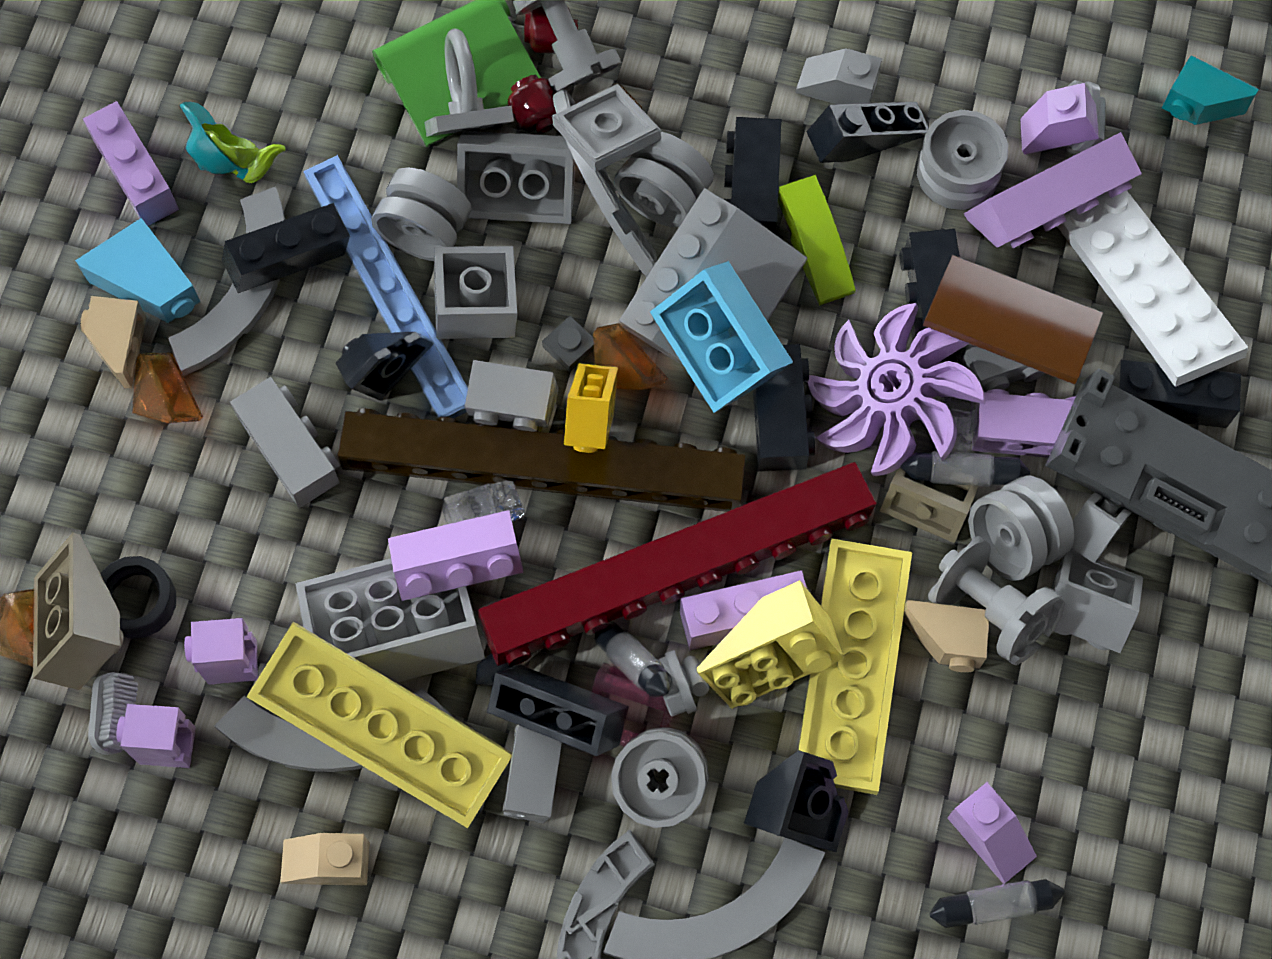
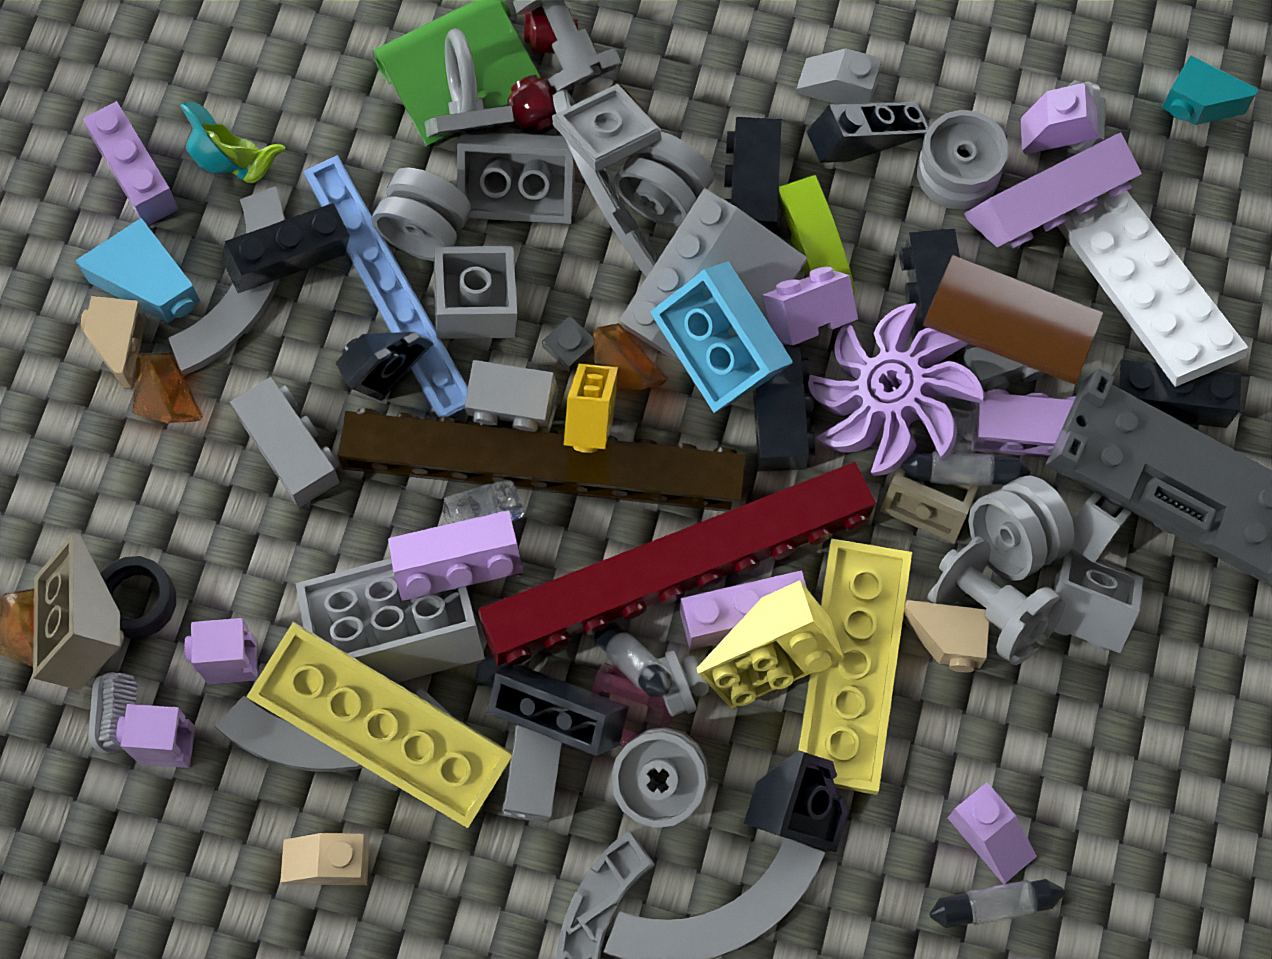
(805, 304): none -> lavender brick

